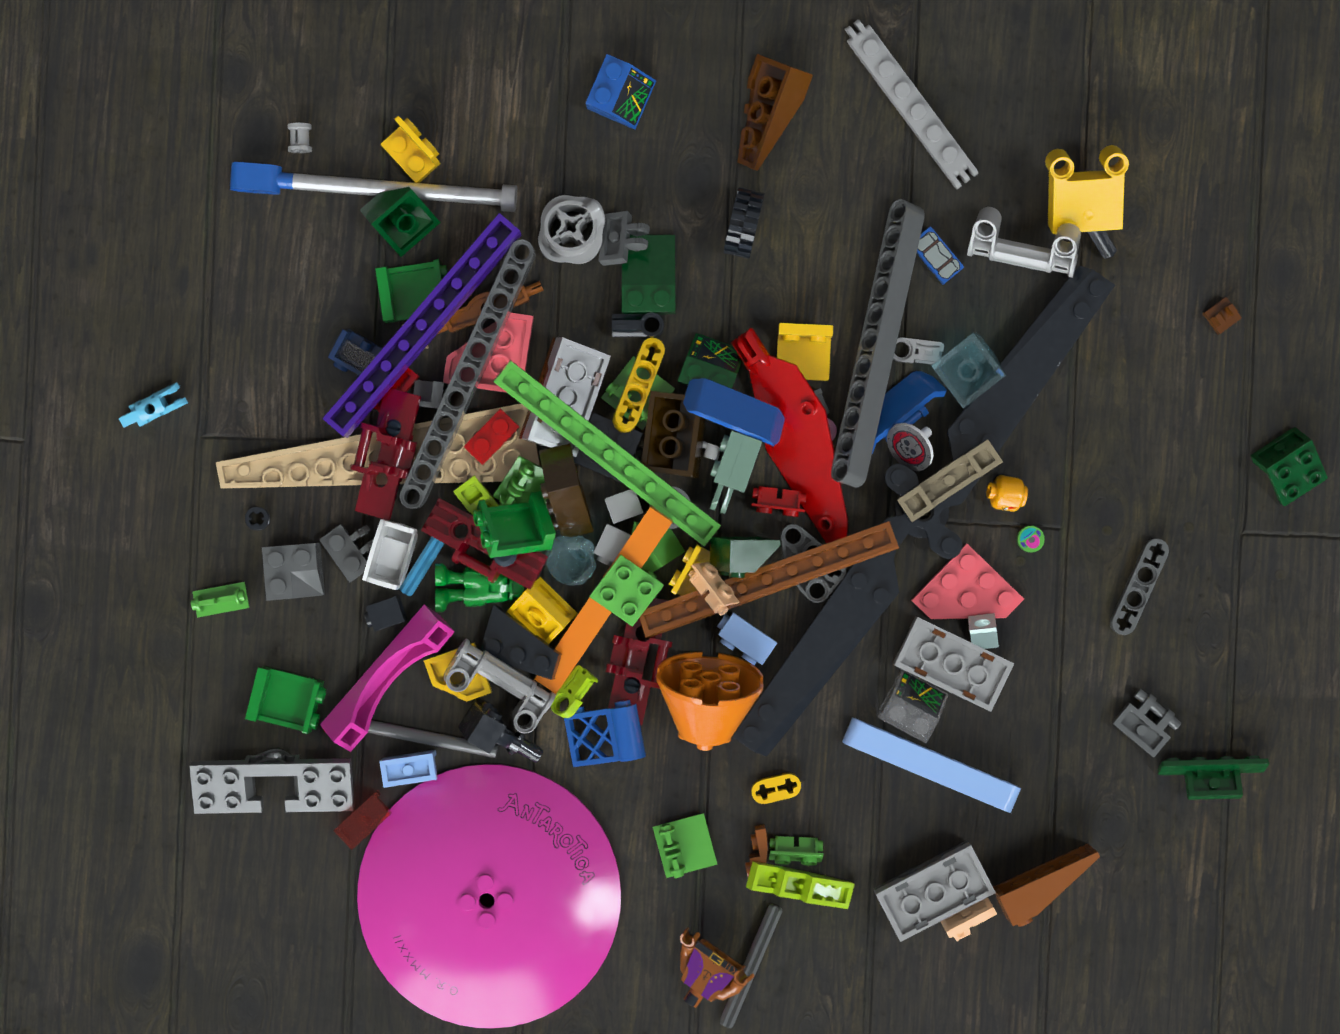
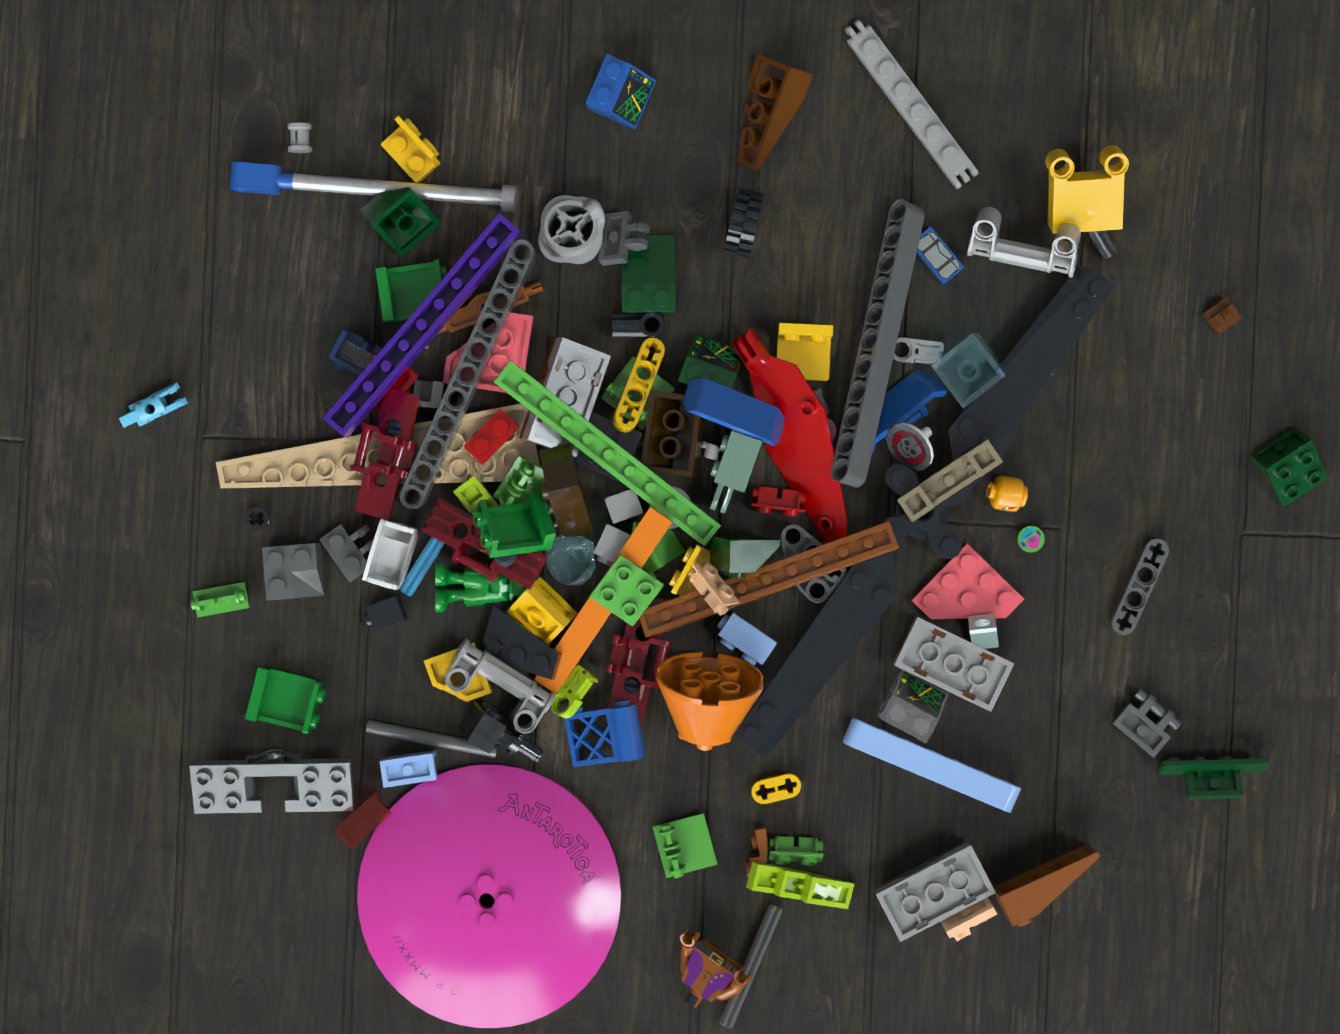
(353, 714): dark pink arch -> none

